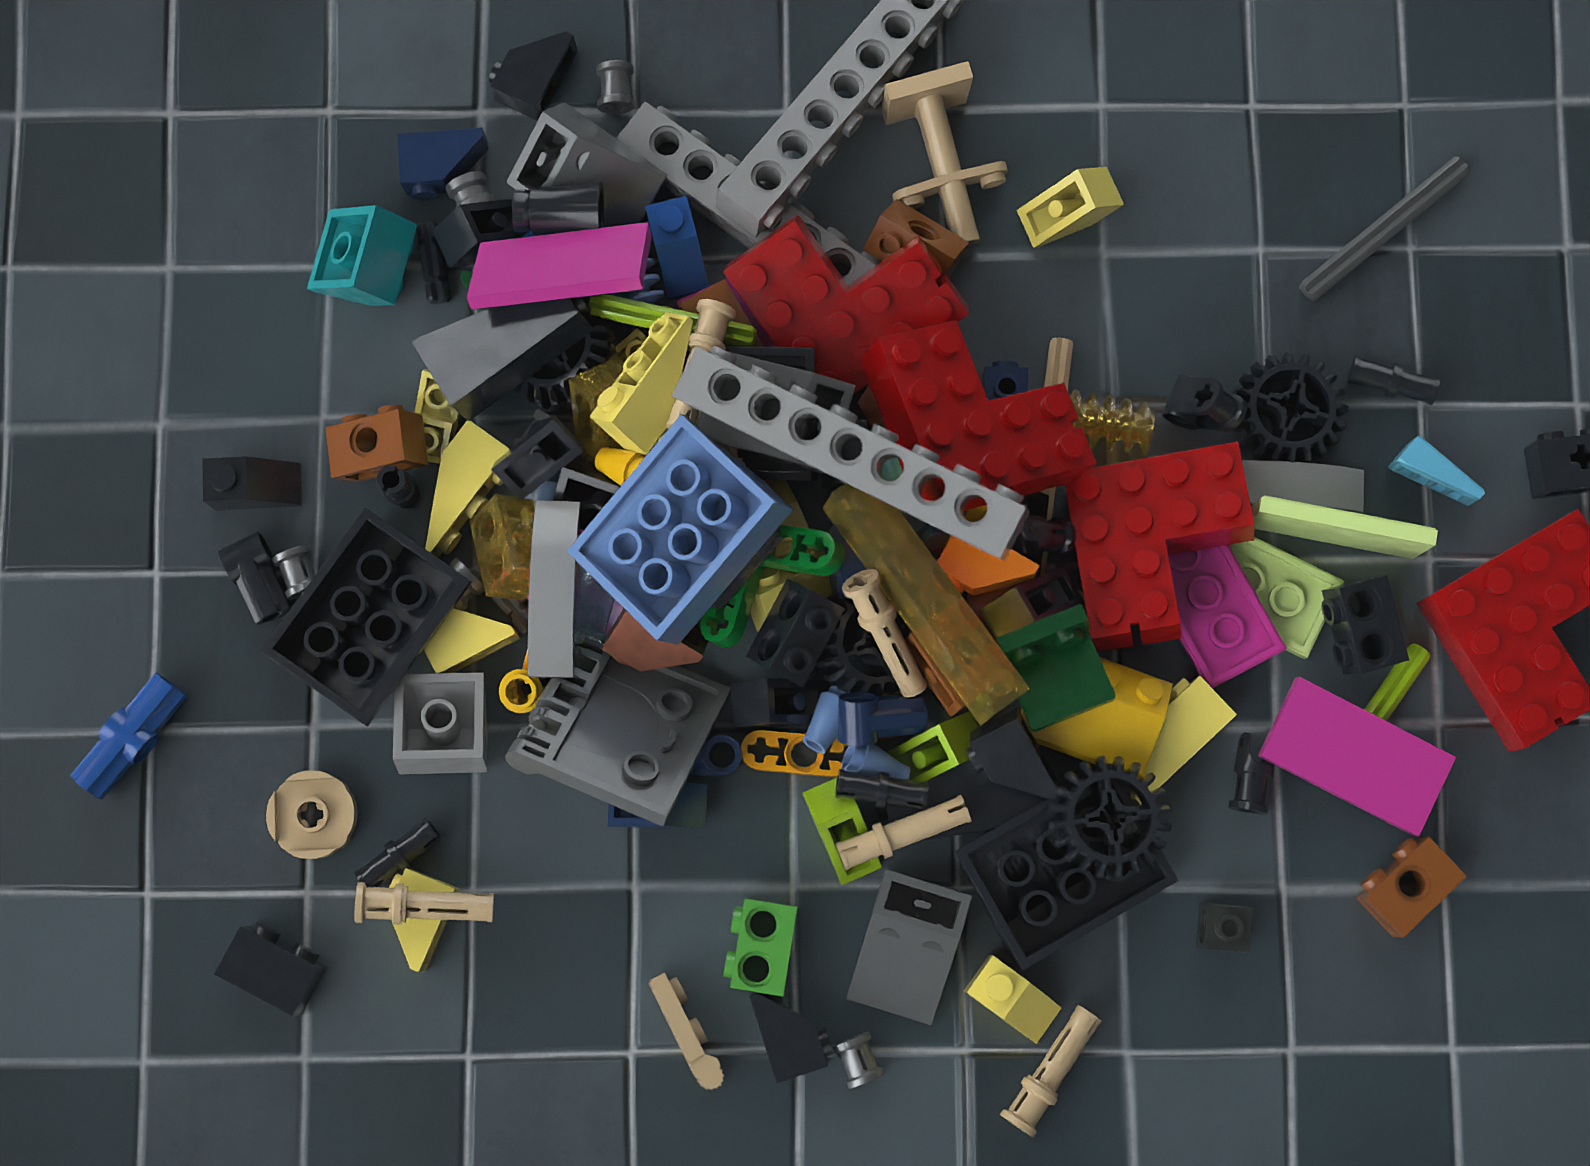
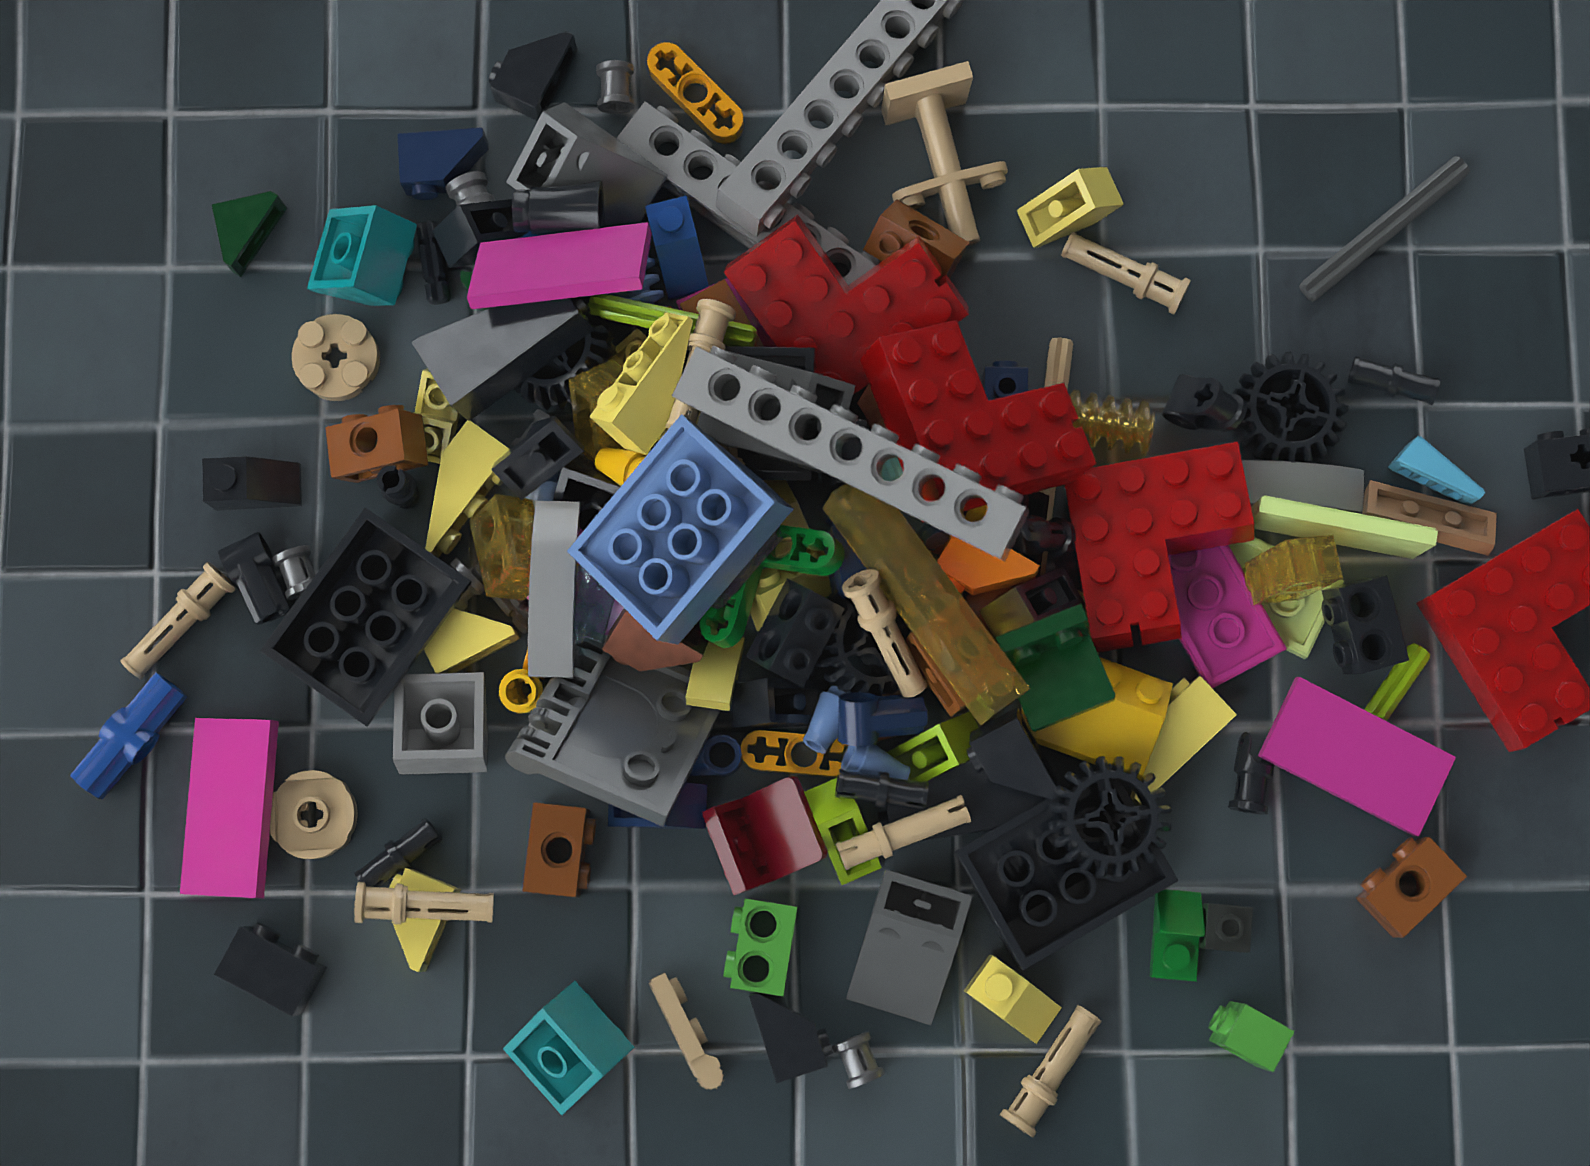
(189, 600): none -> tan pin
(229, 807): none -> dark pink tile
(245, 226): none -> dark green slope
(353, 374): none -> tan plate
(547, 825): none -> dark orange brick
(568, 1047): none -> teal slope
(666, 79): none -> light orange beam
(715, 676): none -> light yellow slope
(765, 835): none -> dark red bracket
(1078, 248): none -> tan pin
(1176, 935): none -> green slope
(1250, 1034): none -> bright green brick
(1293, 570): none -> clear yellow brick
(1456, 523): none -> medium nougat plate

